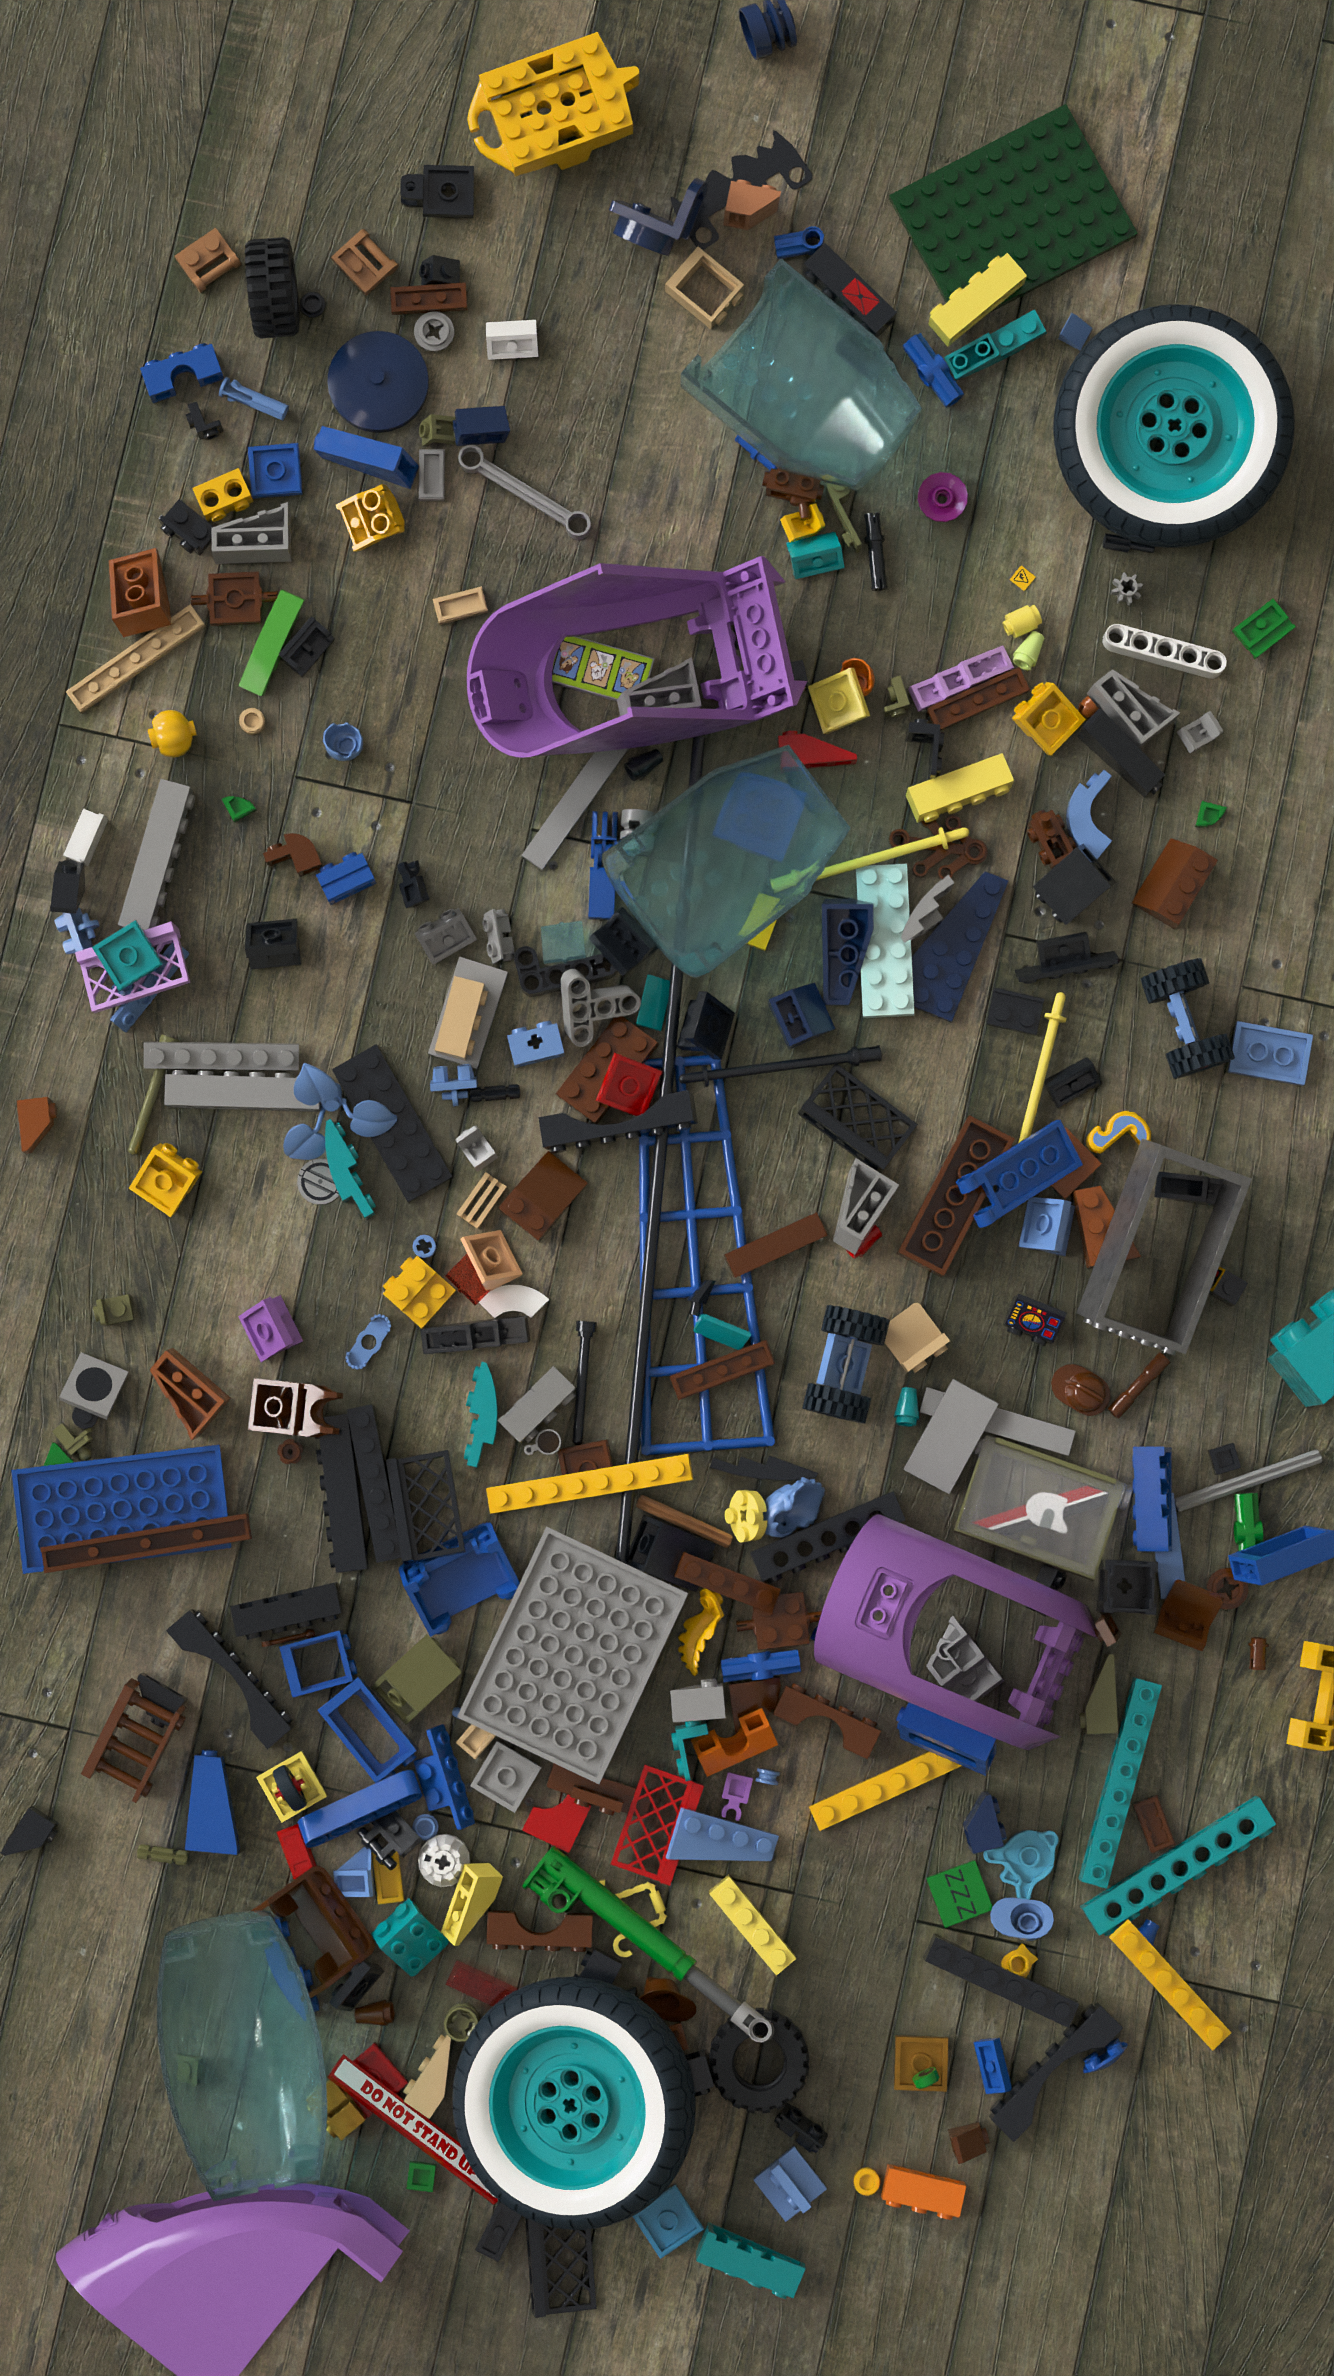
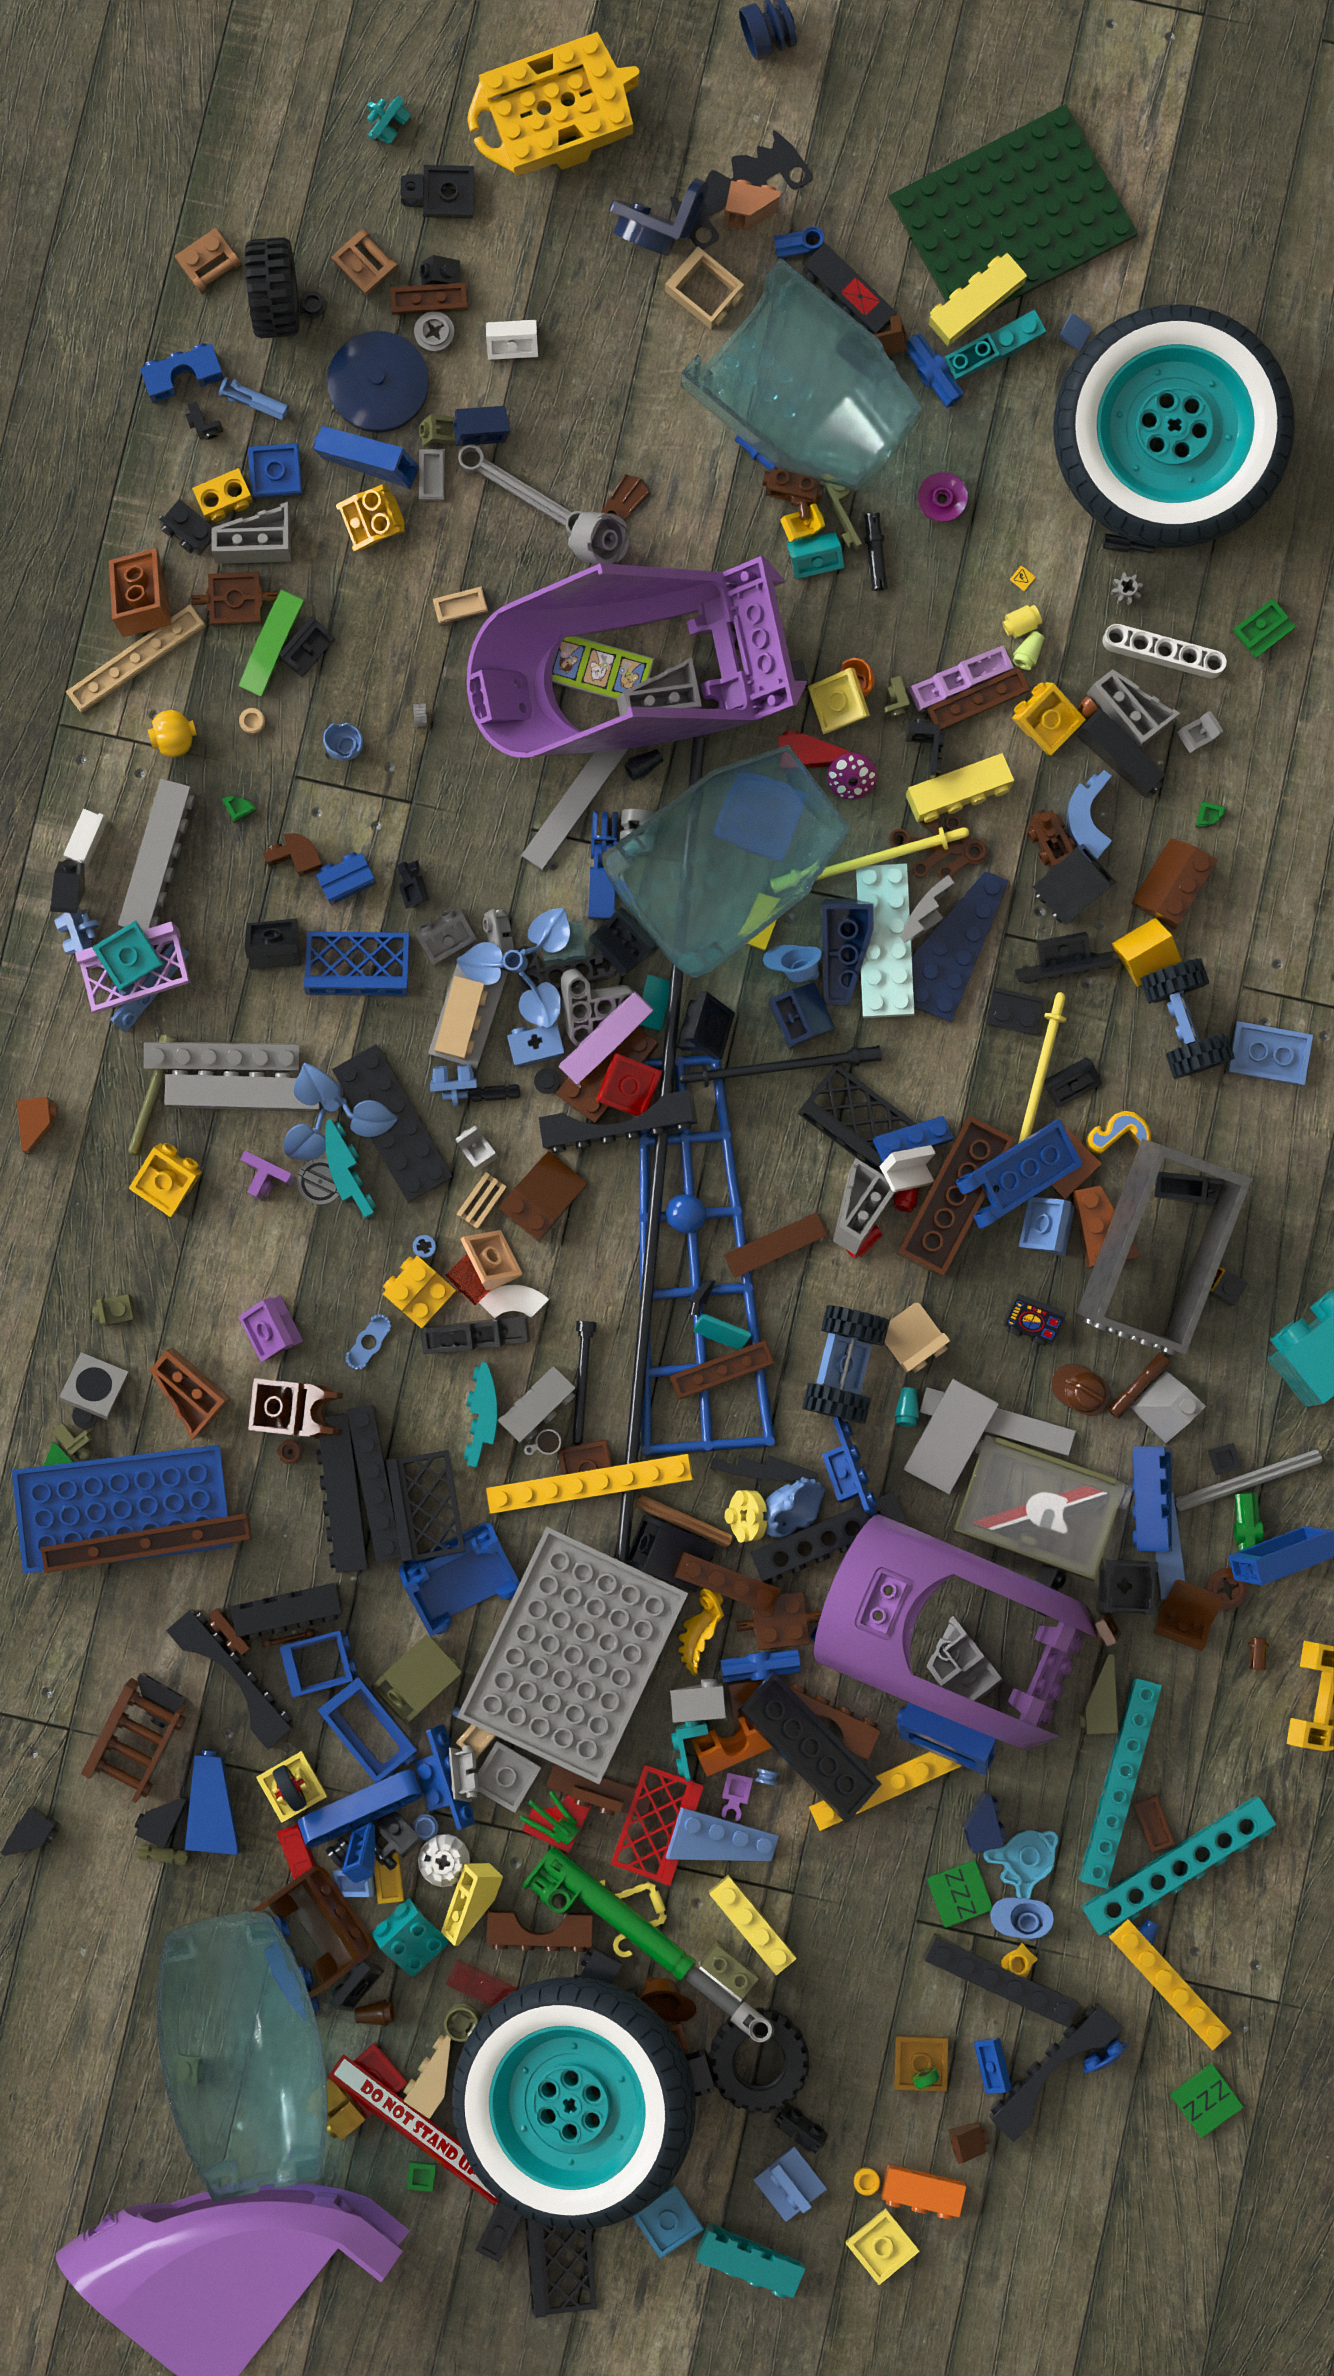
(160, 1822): none -> black slope
(221, 1623): none -> reddish brown plate
(262, 1184): none -> medium lavender bracket
(338, 1852): none -> black wheel
(356, 985): none -> blue fence
(360, 1854): none -> blue slope
(394, 111): none -> teal hips
(420, 715): none -> light grey axle
(463, 1784): none -> light grey hinge
(486, 959): none -> medium blue plant
(546, 1081): none -> black plate
(563, 1829): none -> green plant
(599, 538): none -> light grey brick
(606, 1037): none -> lavender slope
(626, 497): none -> reddish brown piece
(685, 1213): none -> blue hair
(728, 1970): none -> olive piece
(795, 961): none -> medium blue piece
(809, 1747): none -> black plate
(845, 1471): none -> blue bracket
(851, 766): none -> magenta dish
(882, 2246): none -> light yellow plate
(895, 339): none -> reddish brown panel
(906, 1200): none -> red cone
(908, 1168): none -> white panel
(930, 1132): none -> blue plate
(1147, 950): none -> yellow slope
(1167, 1406): none -> light grey slope
(1206, 2100): none -> green tile

